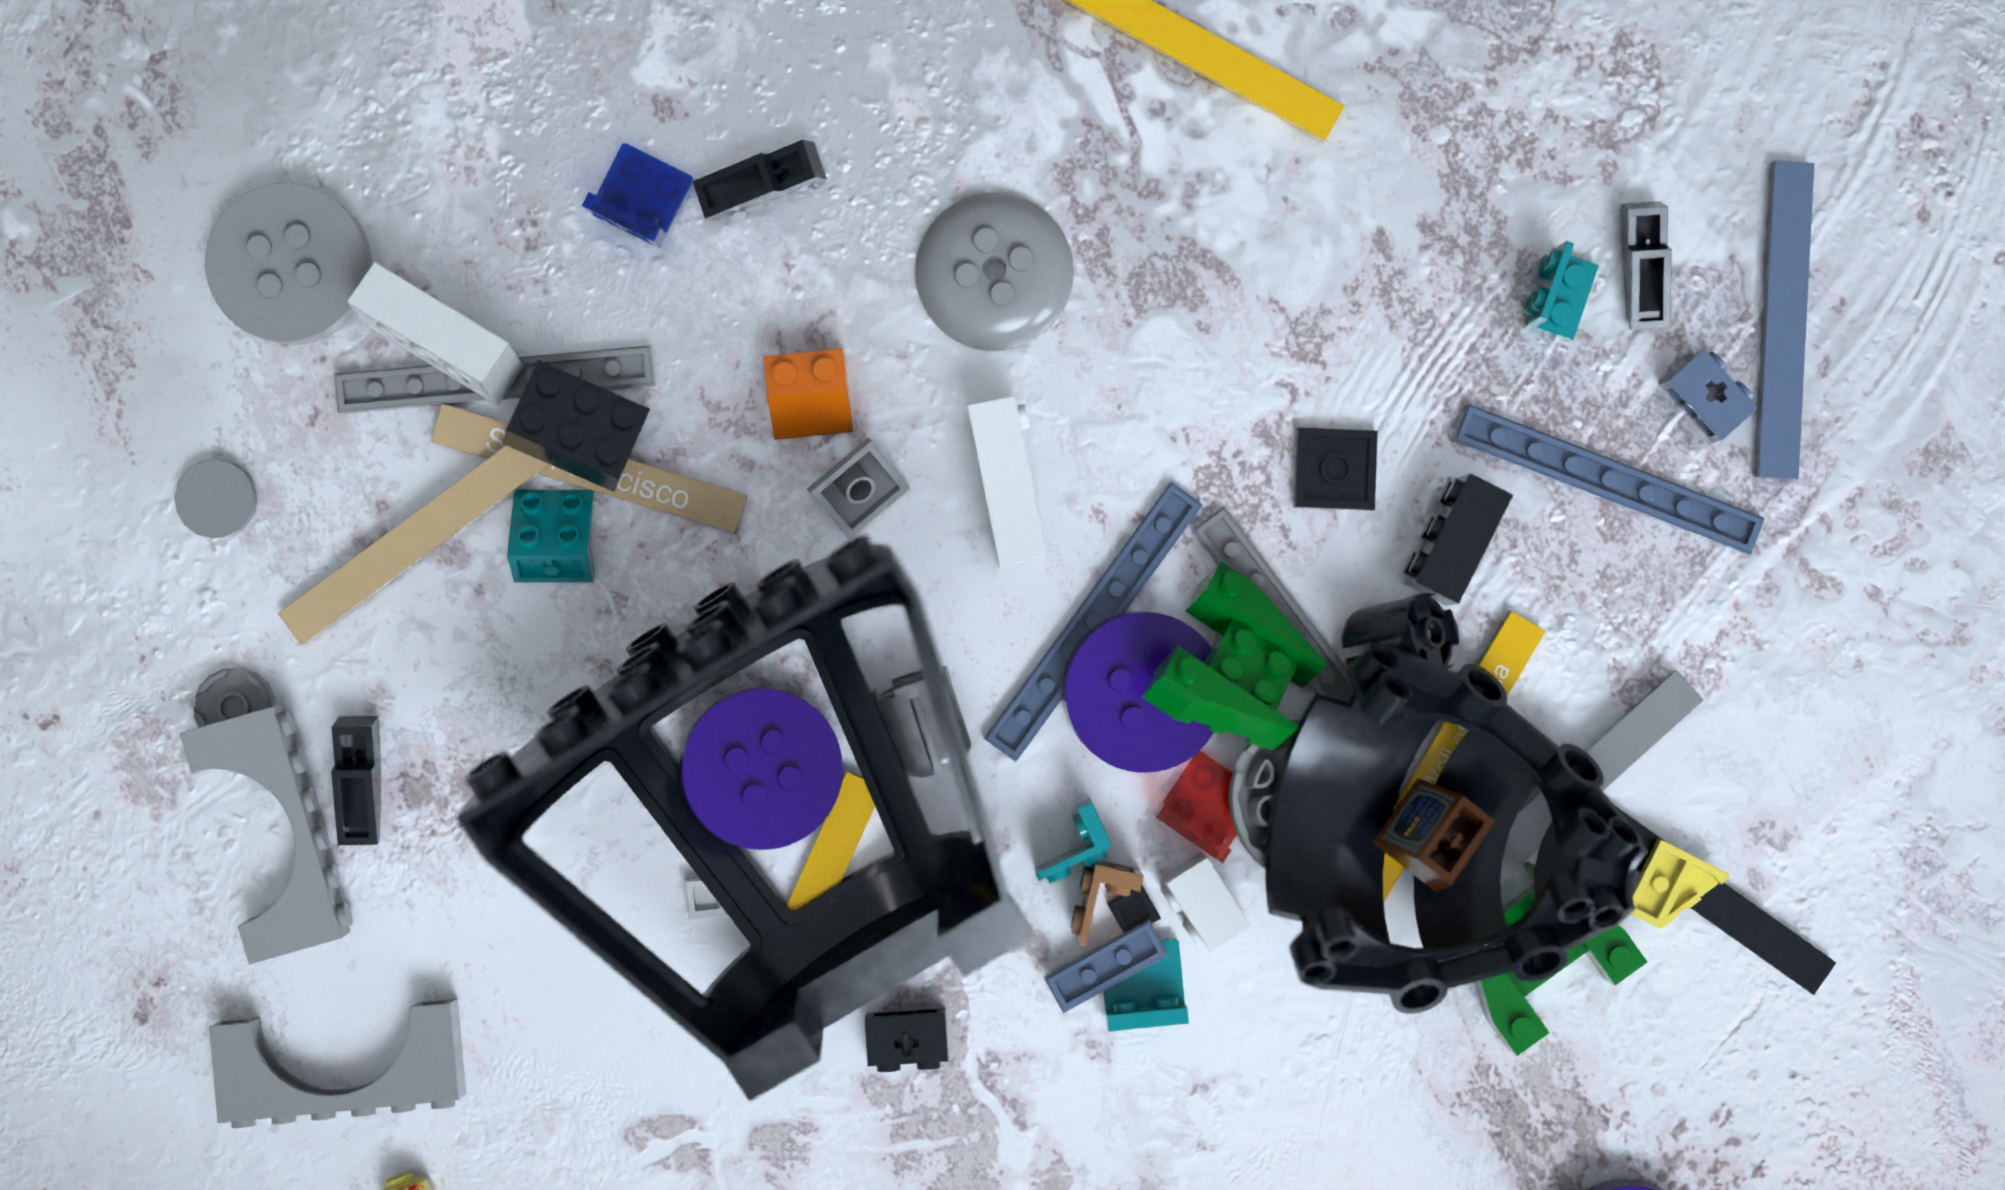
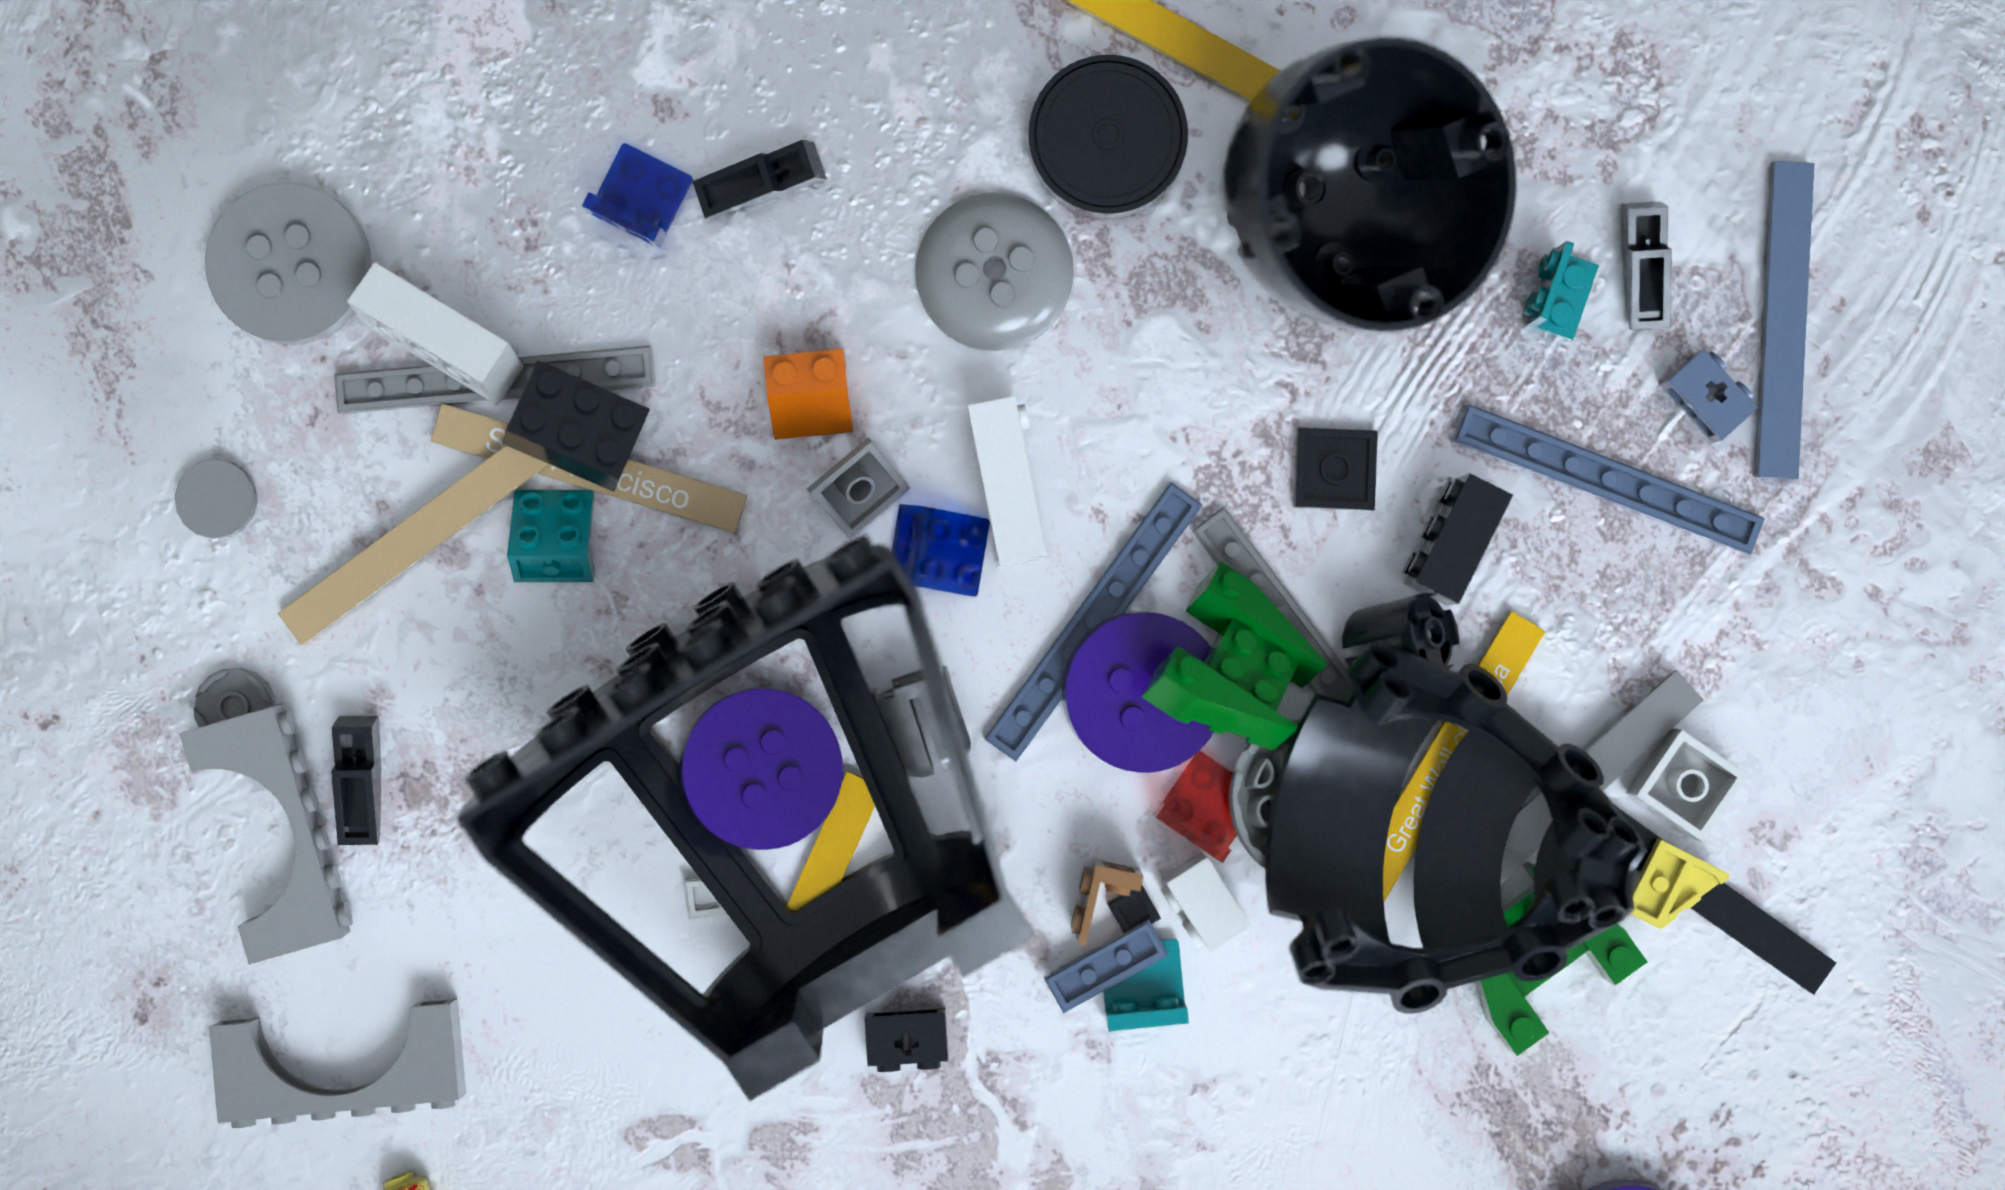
(941, 548): none -> clear blue bracket
(1089, 826): teal bracket -> none
(1107, 136): none -> black brick
(1395, 182): none -> black piece
(1433, 833): reddish brown slope -> none
(1687, 784): none -> white brick

